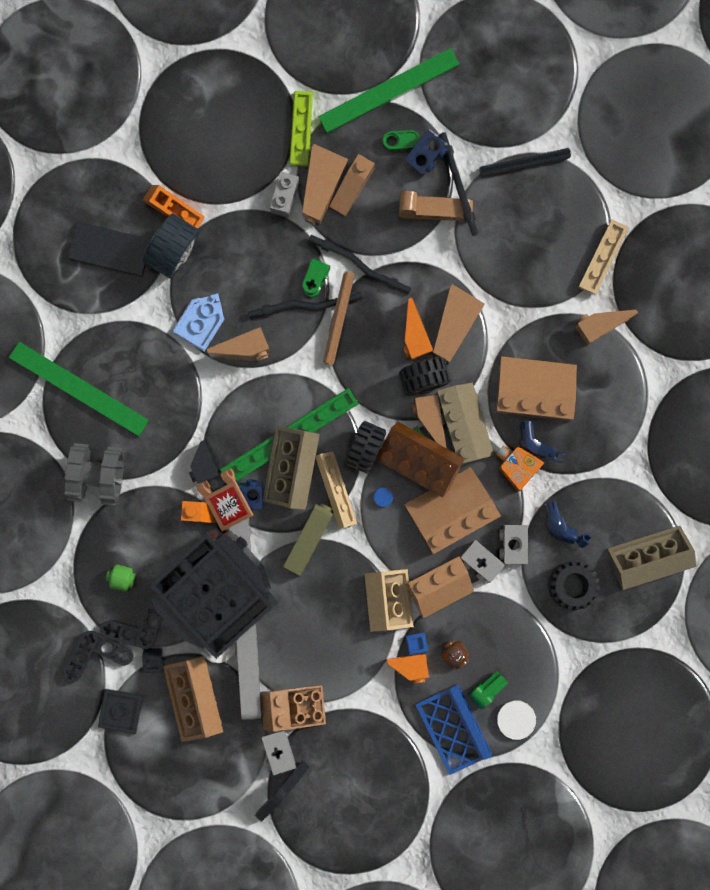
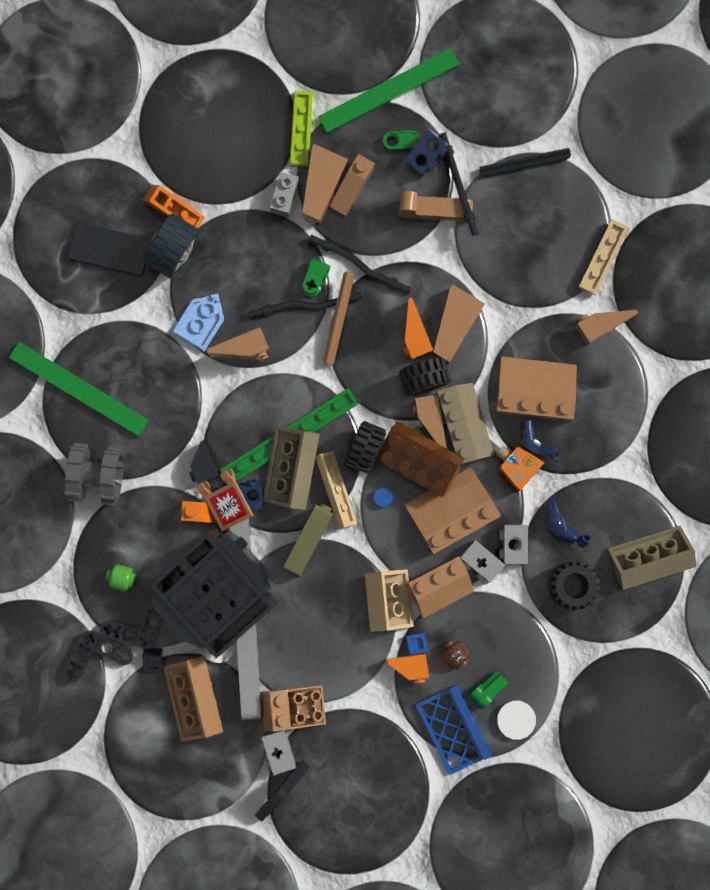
(120, 711): black tile -> none

